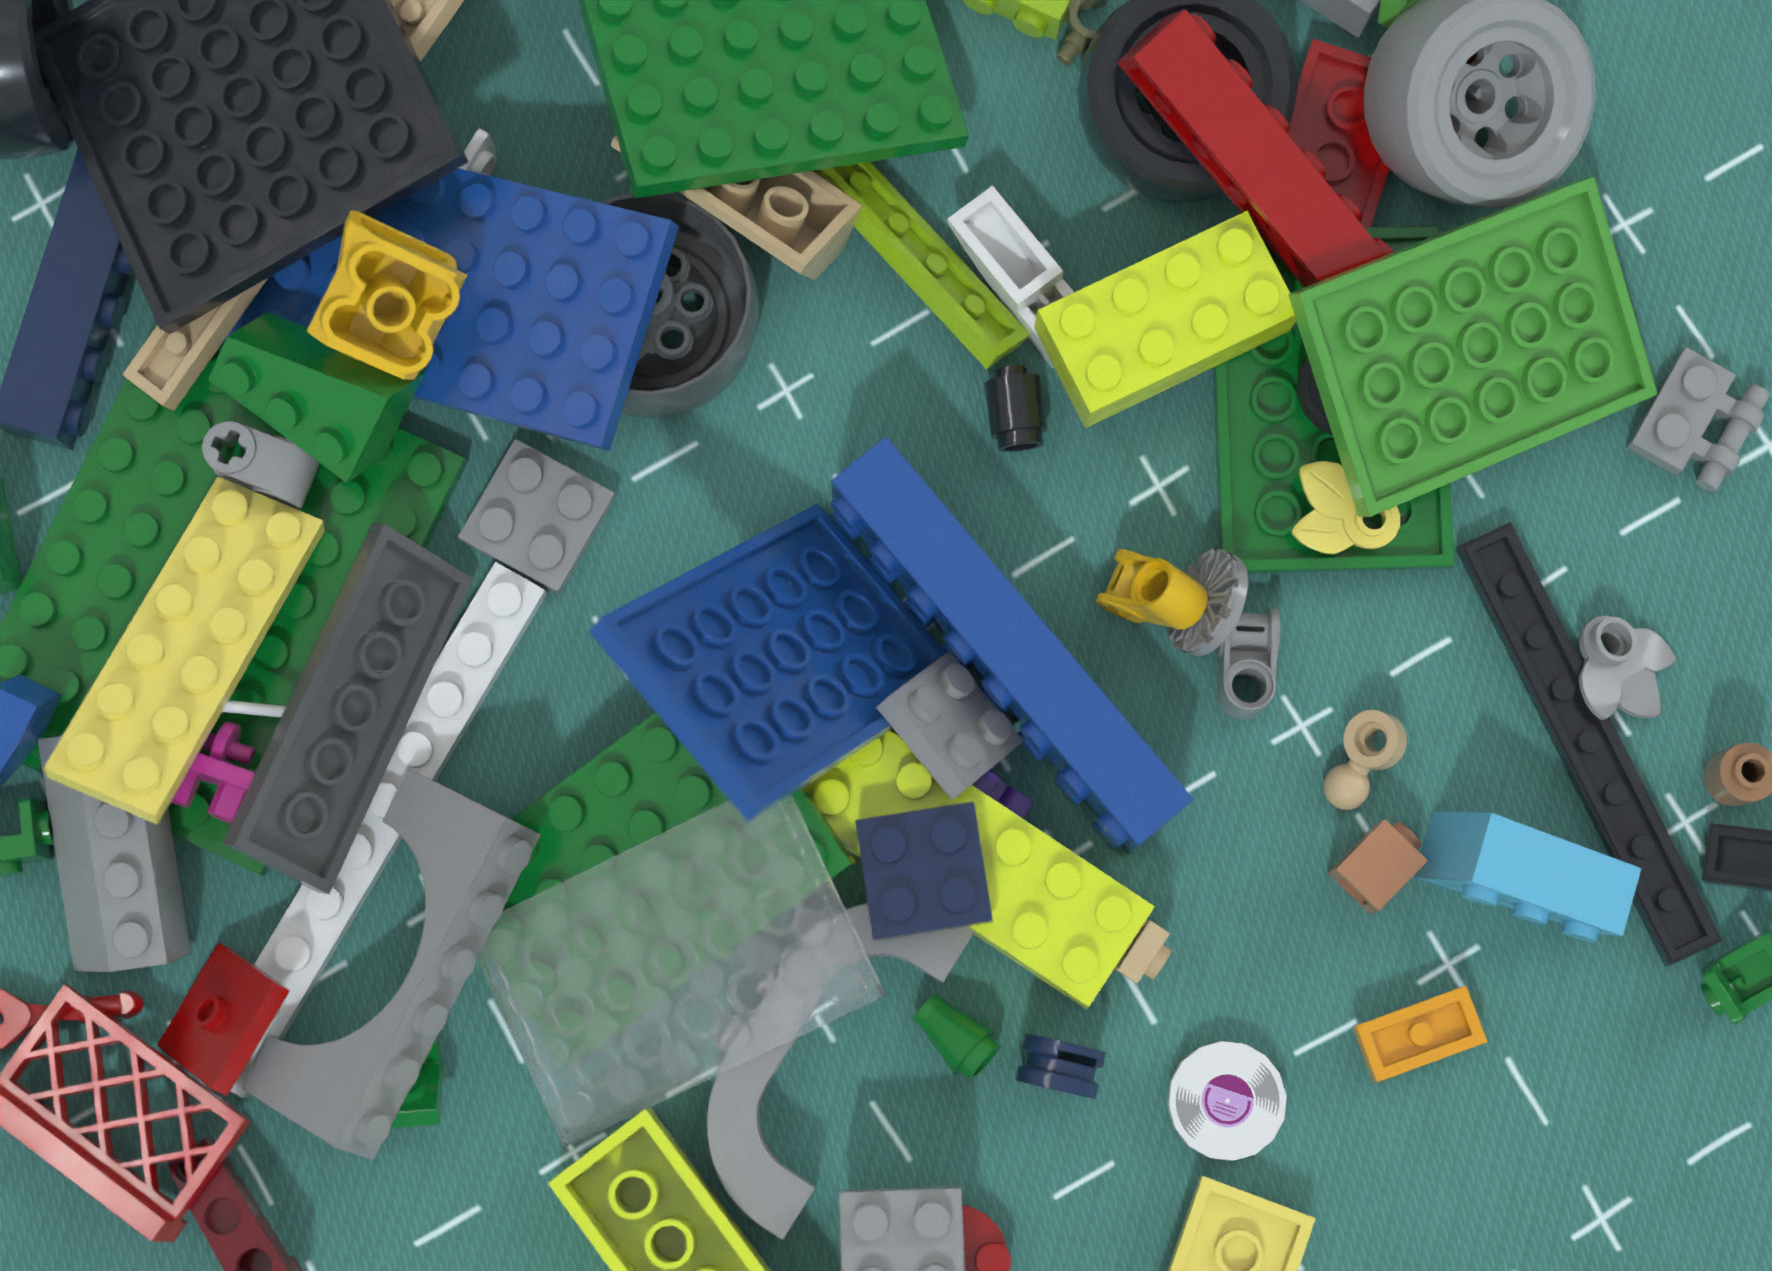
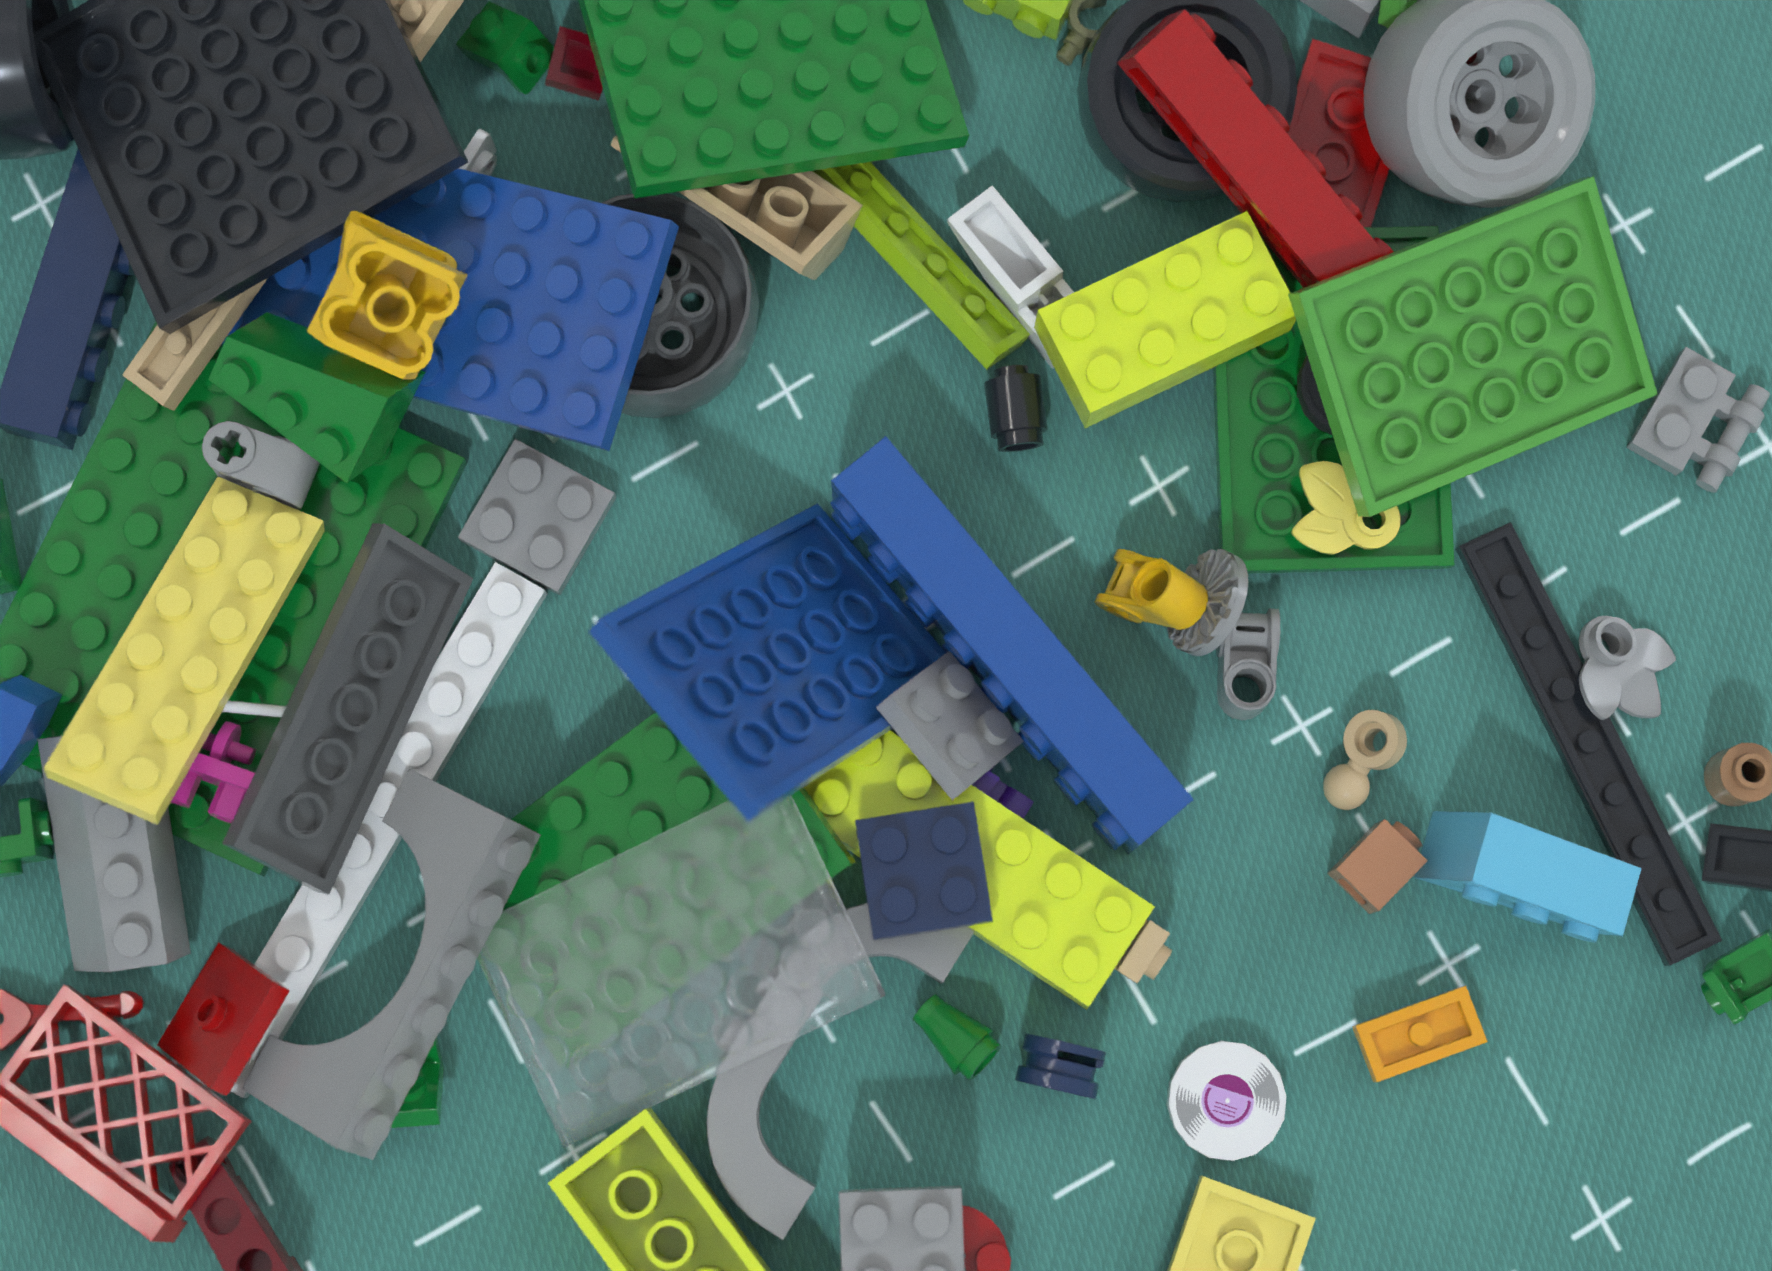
(507, 45): none -> green bracket
(574, 65): none -> dark red plate

